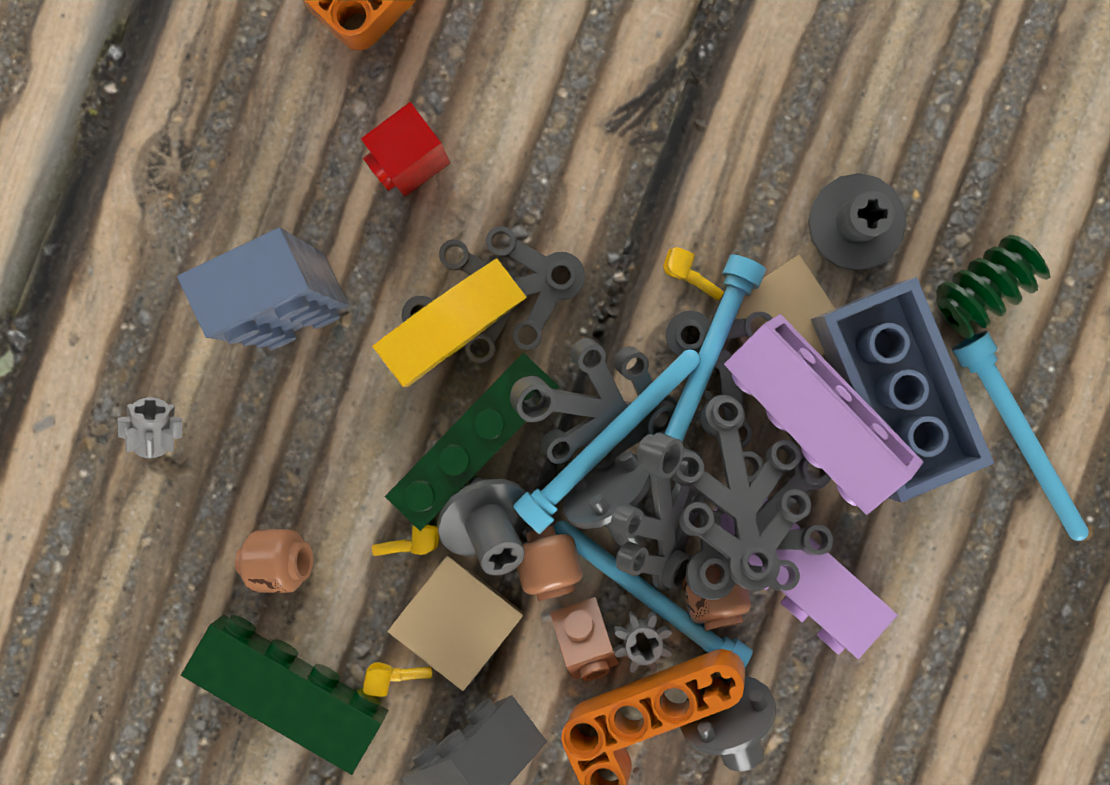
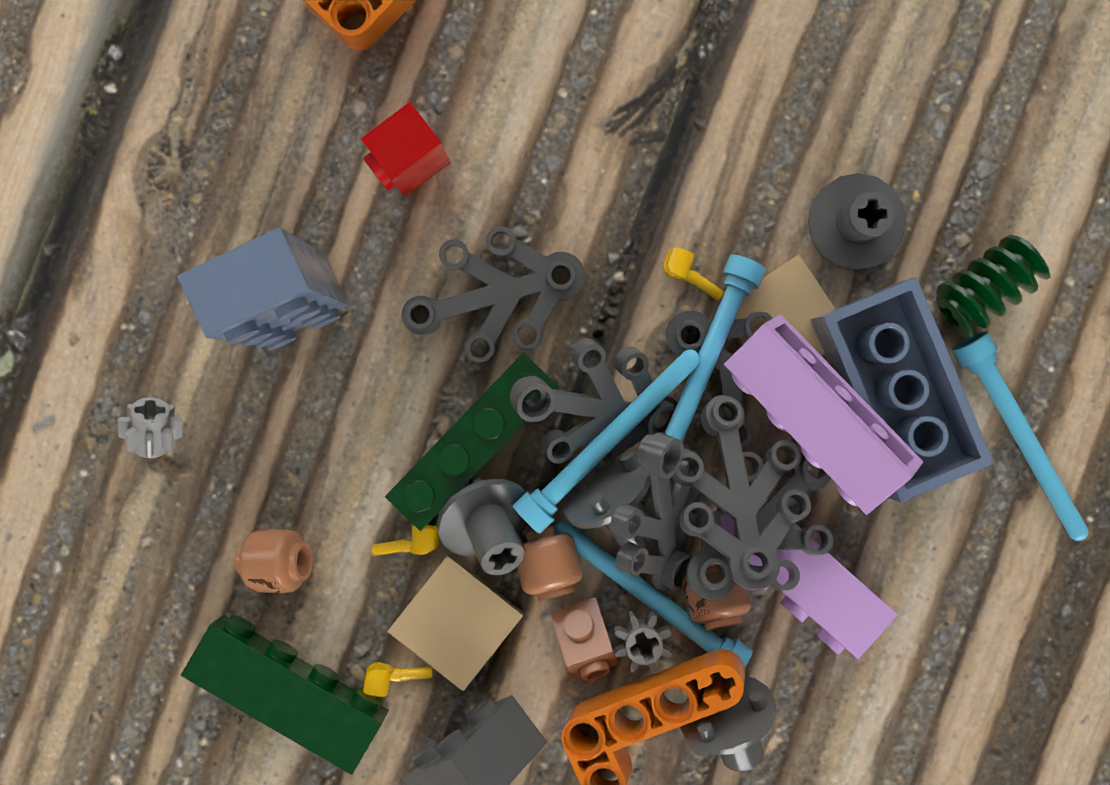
(449, 323): yellow slope -> none

